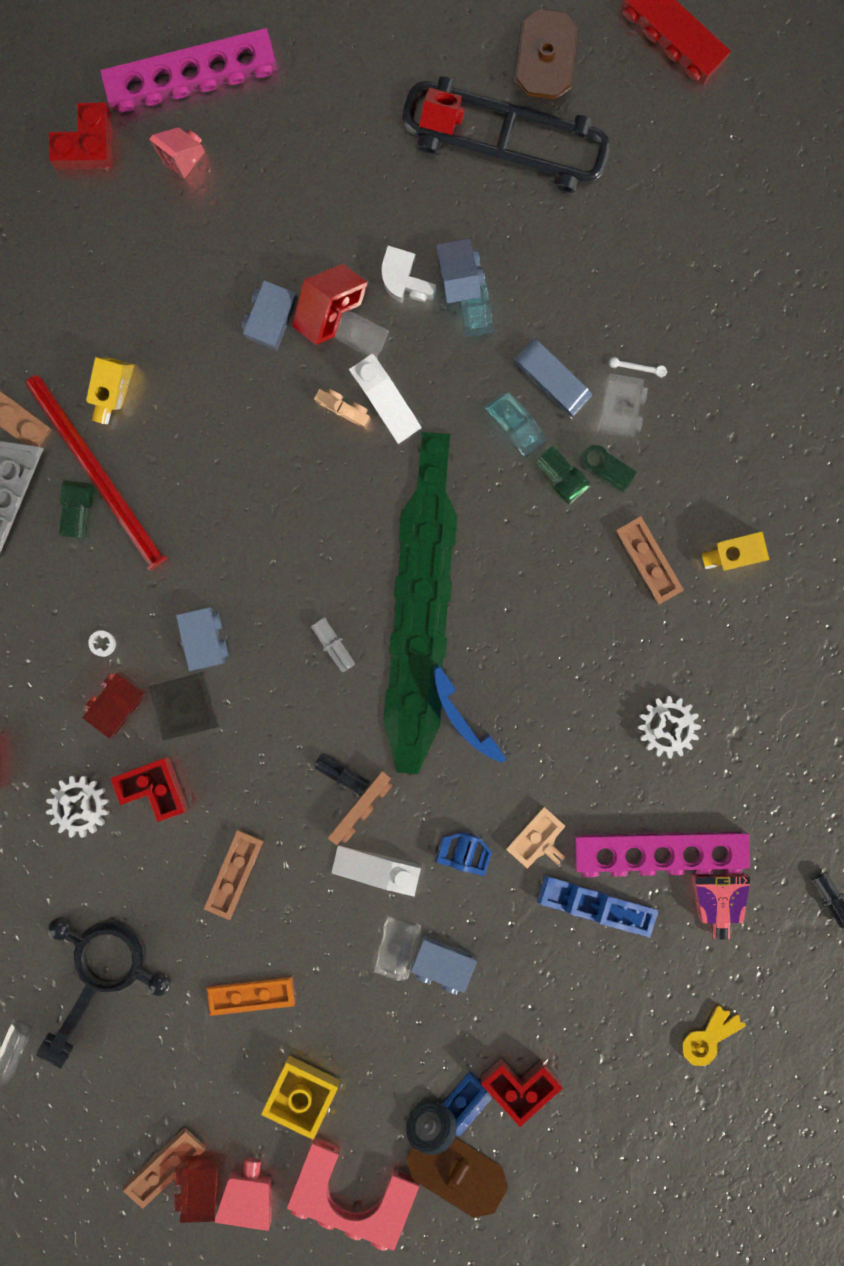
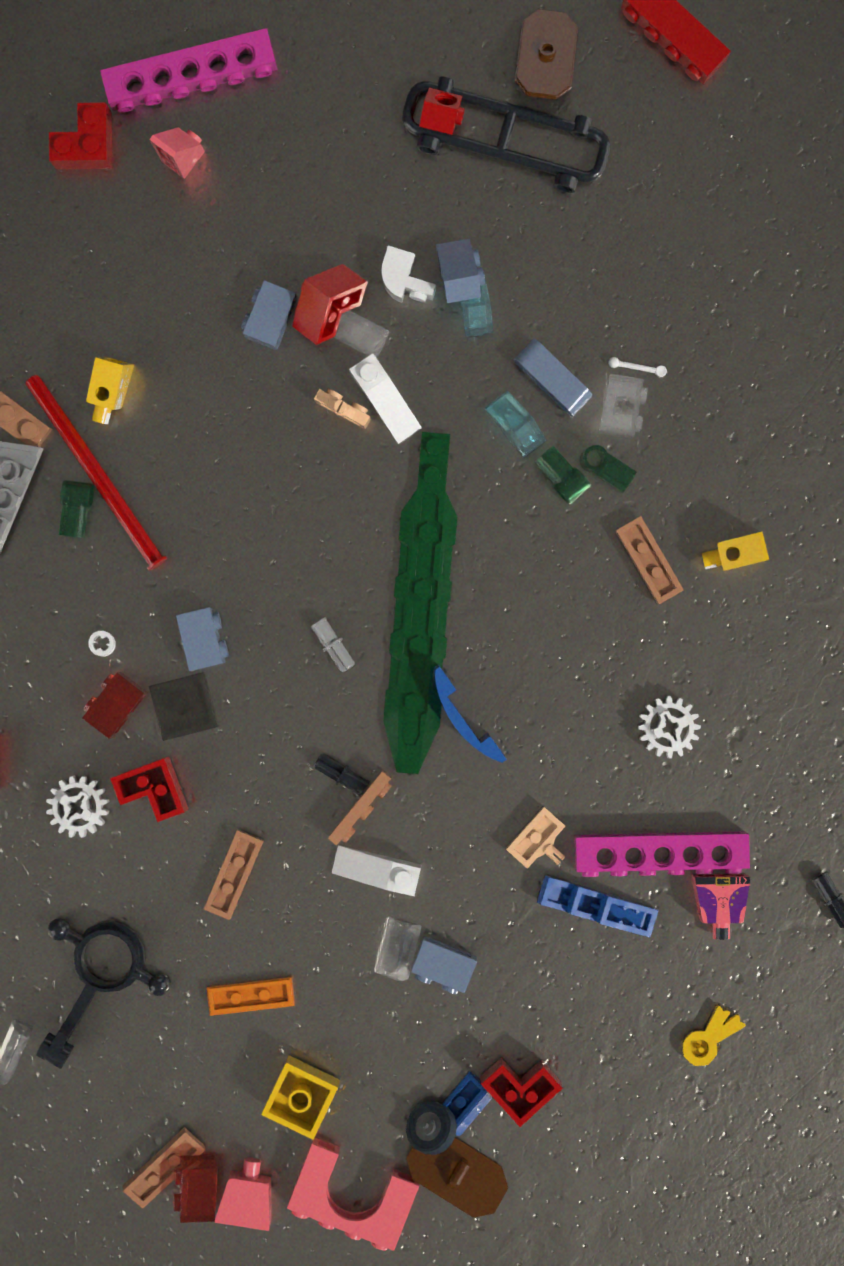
(463, 853): blue piece -> none

